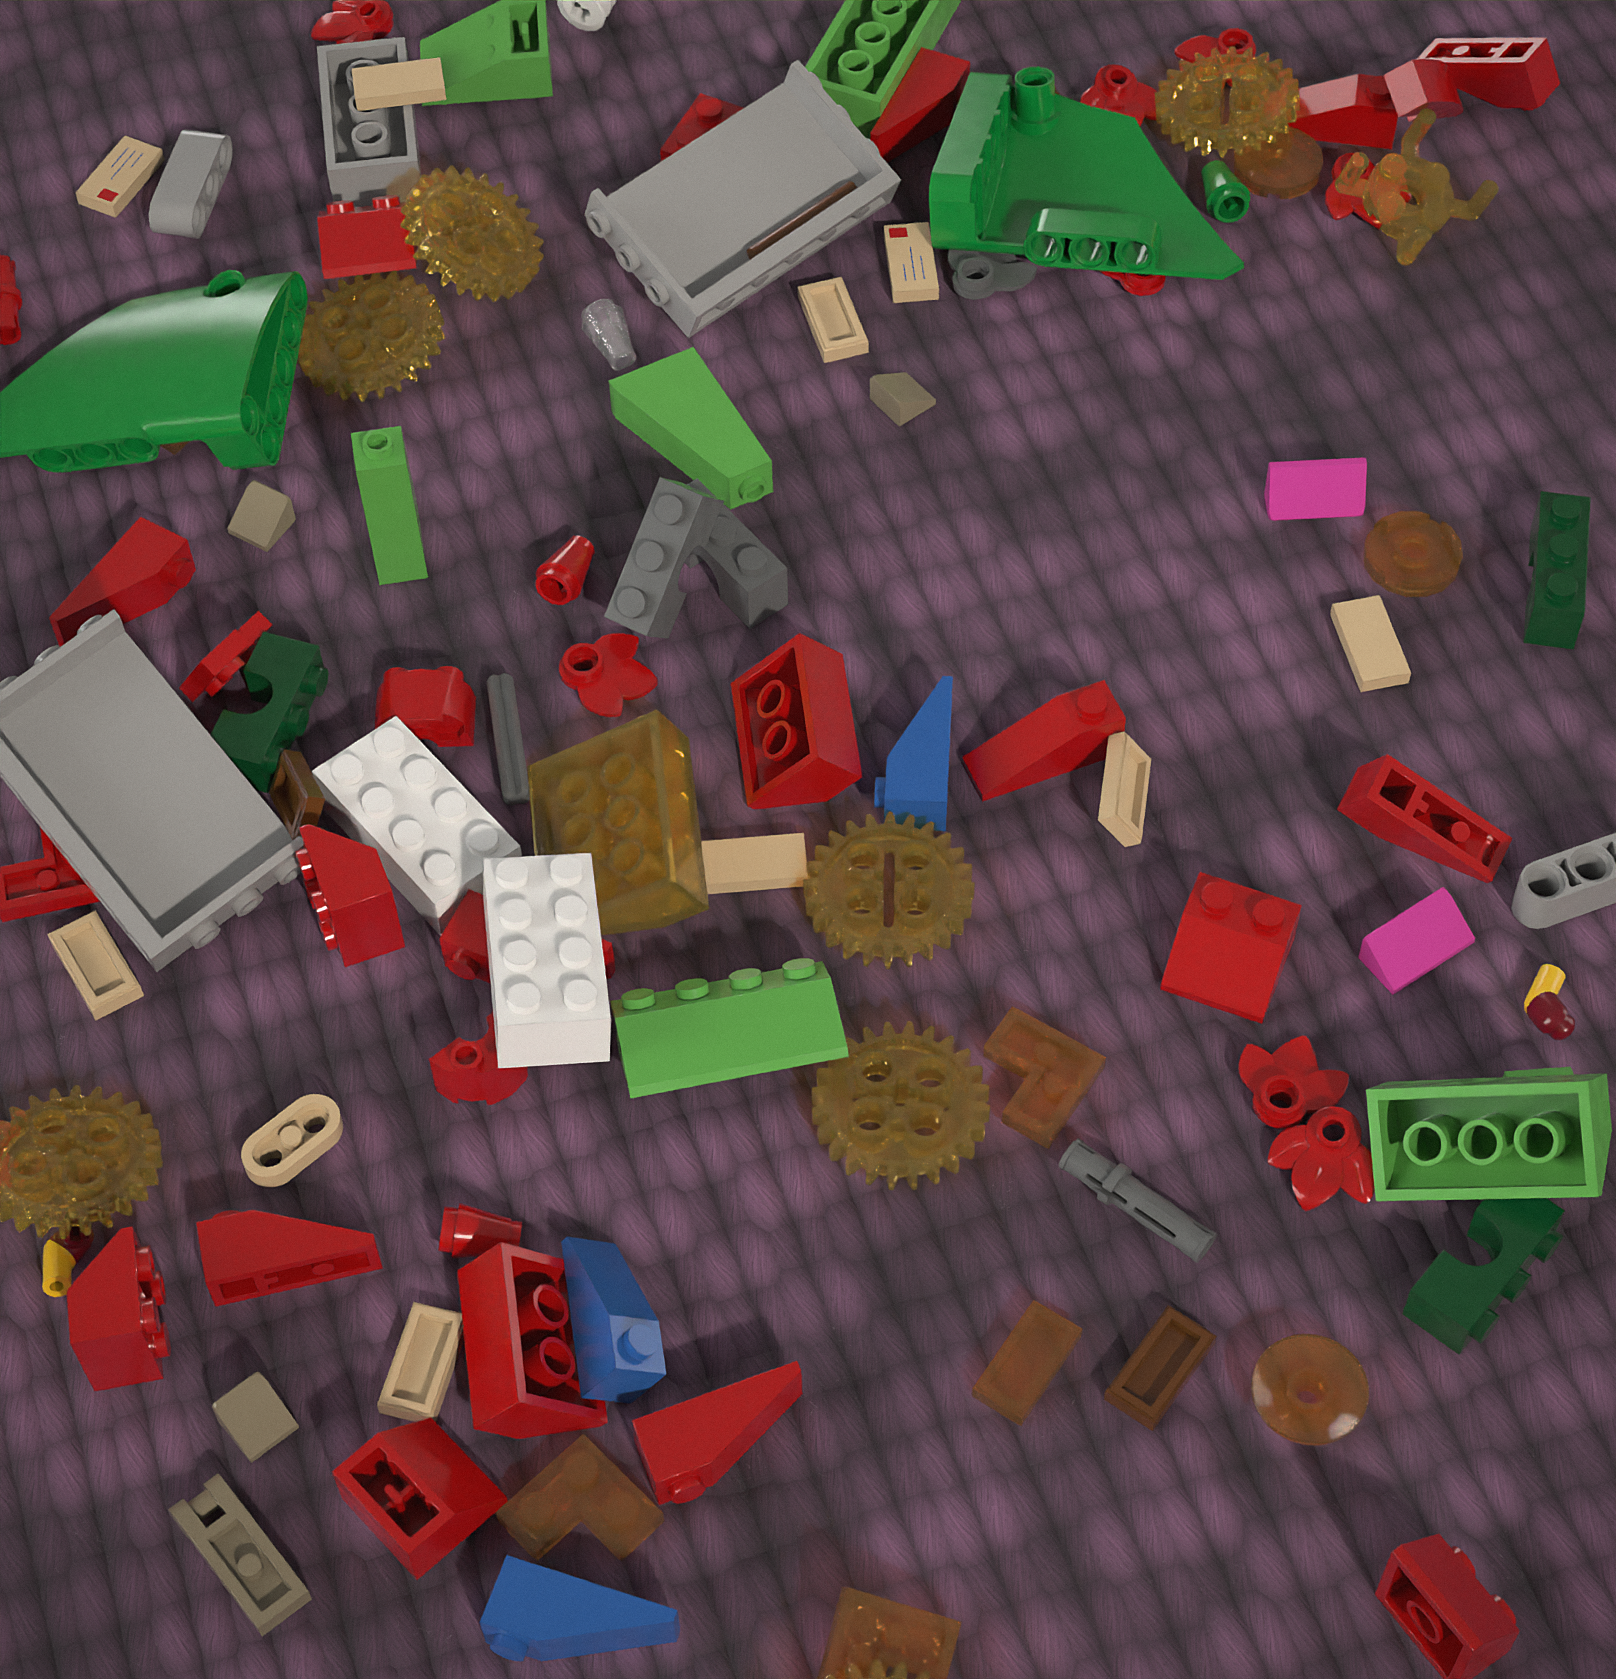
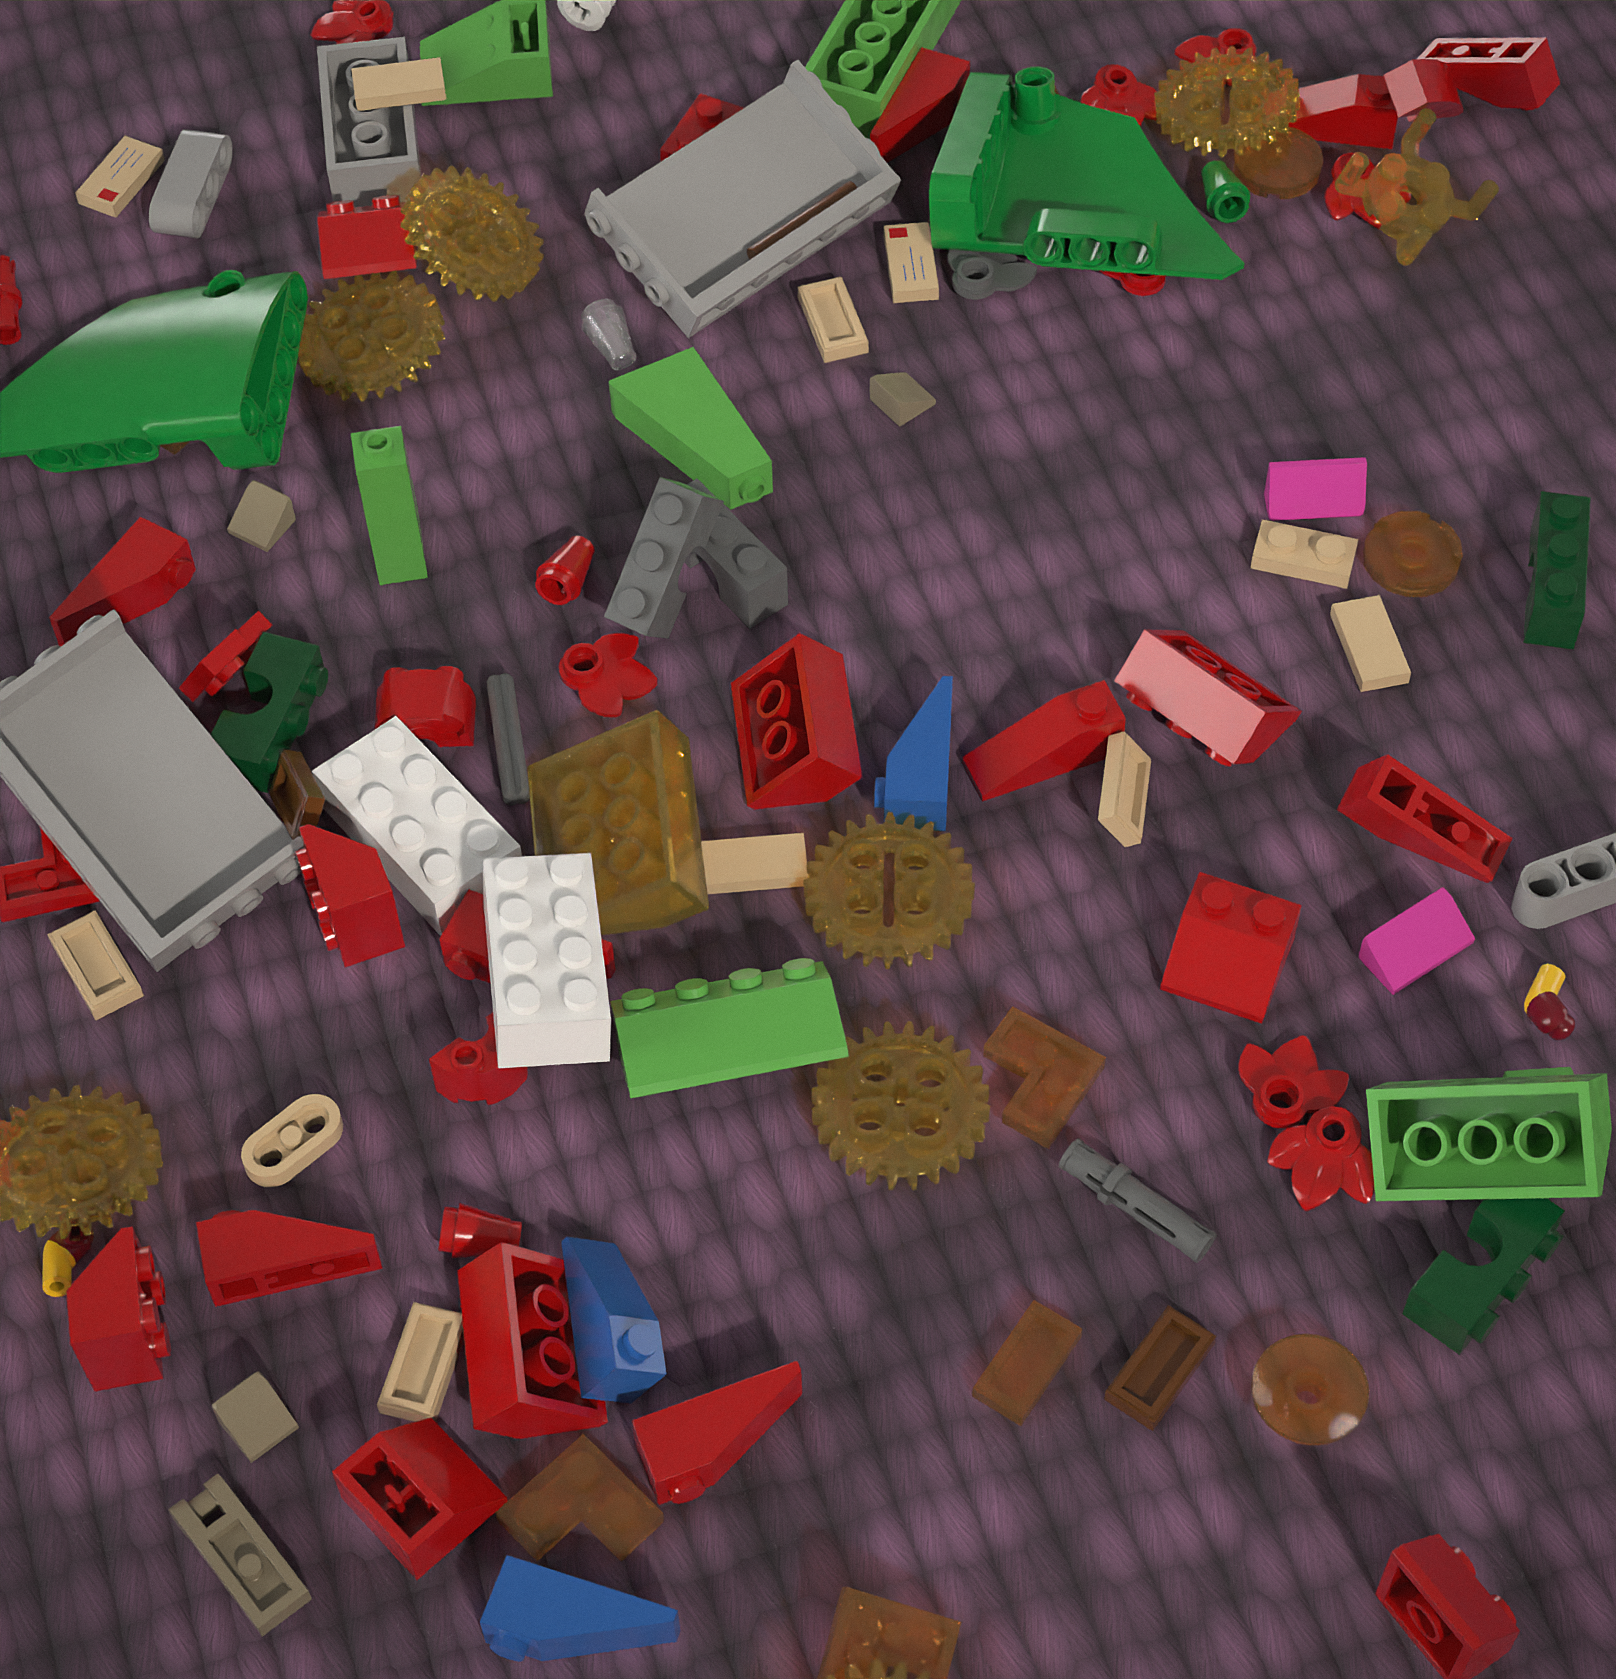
(1204, 696): none -> slope
(1304, 553): none -> tan plate

